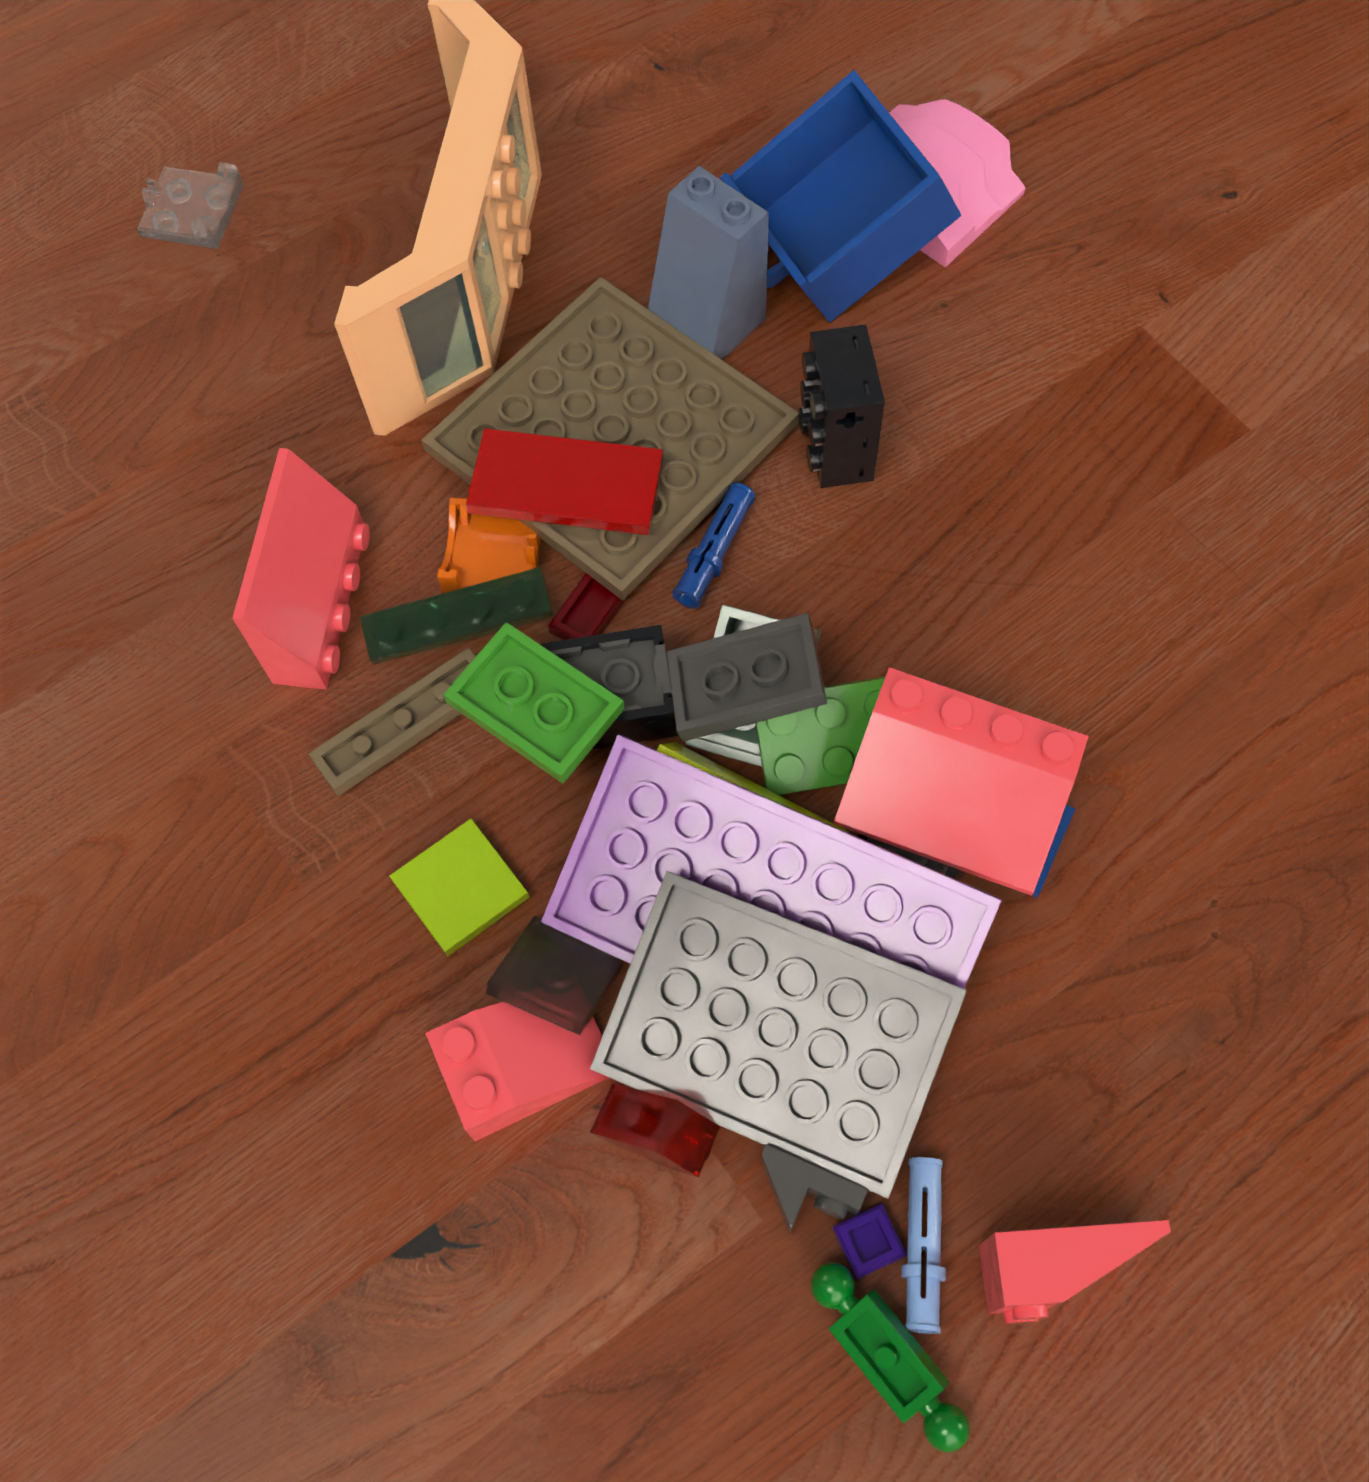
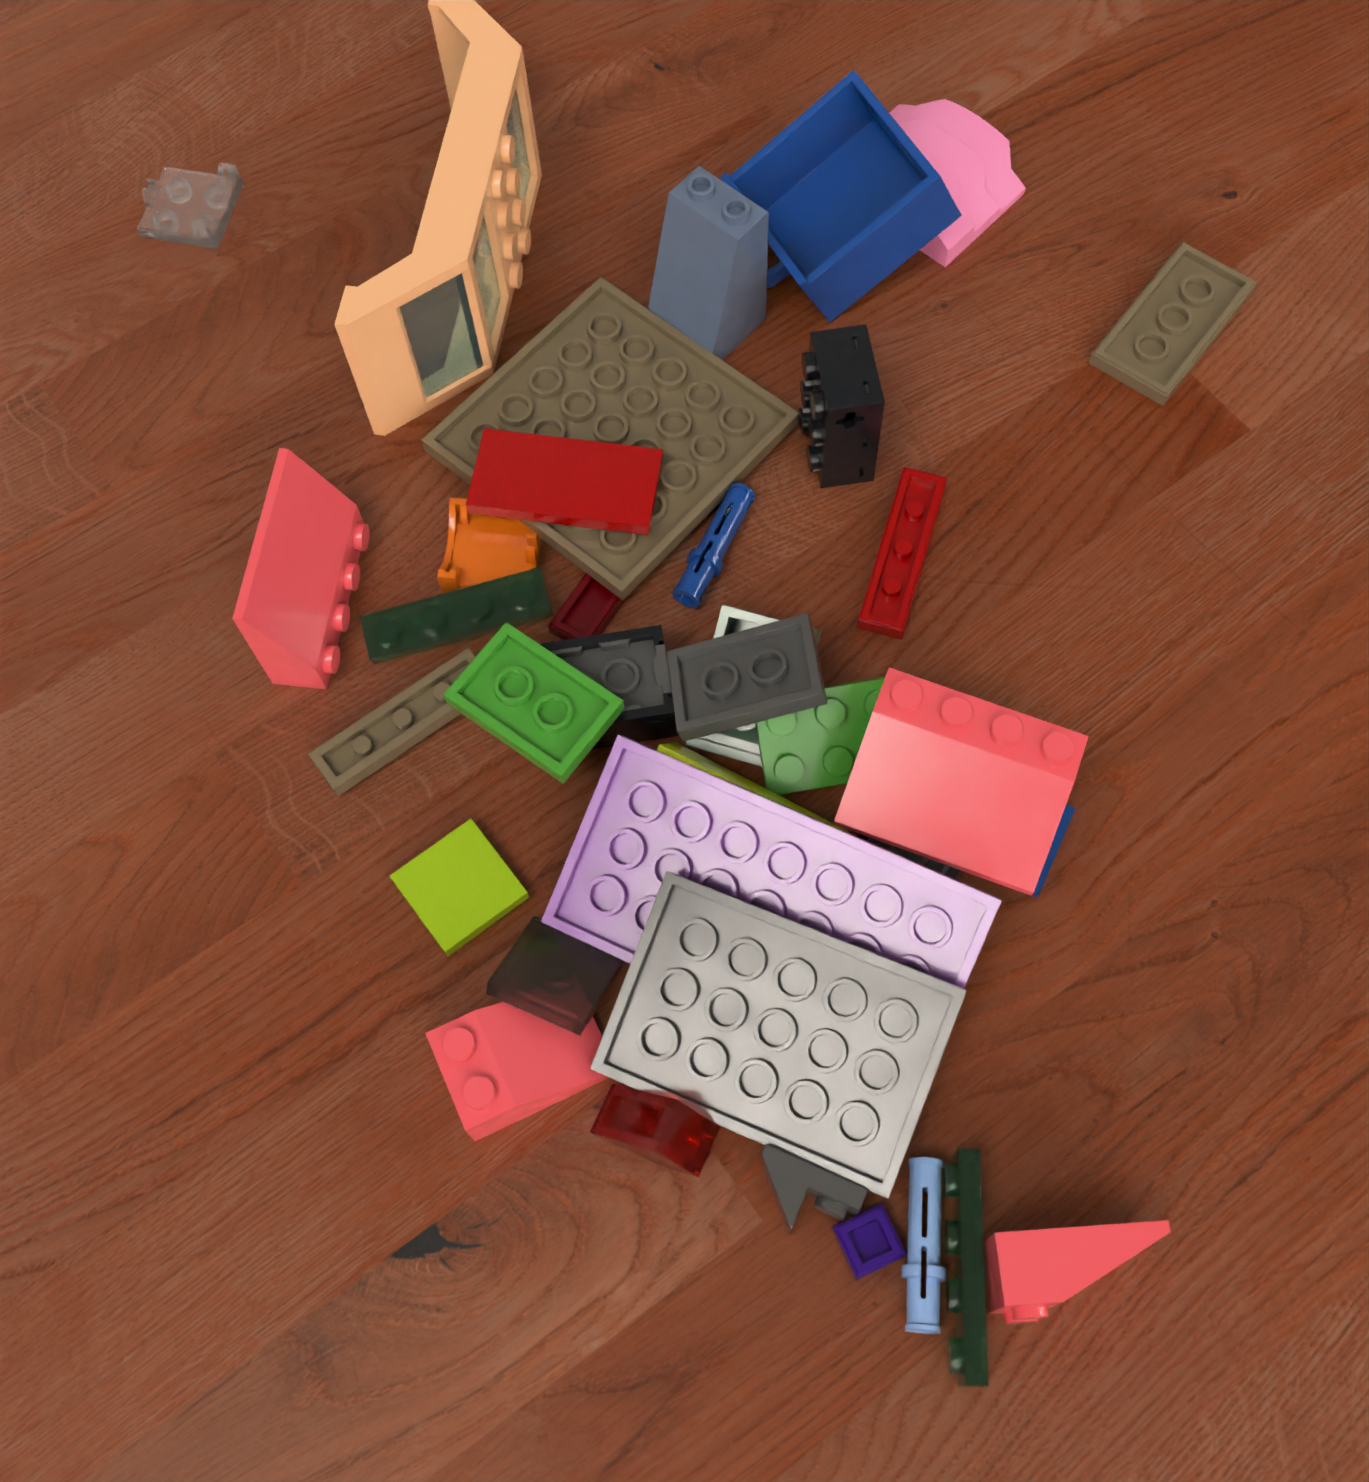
(890, 1357): green plate -> none
(902, 553): none -> red tile
(966, 1291): none -> clear green plate
(1172, 323): none -> dark tan tile

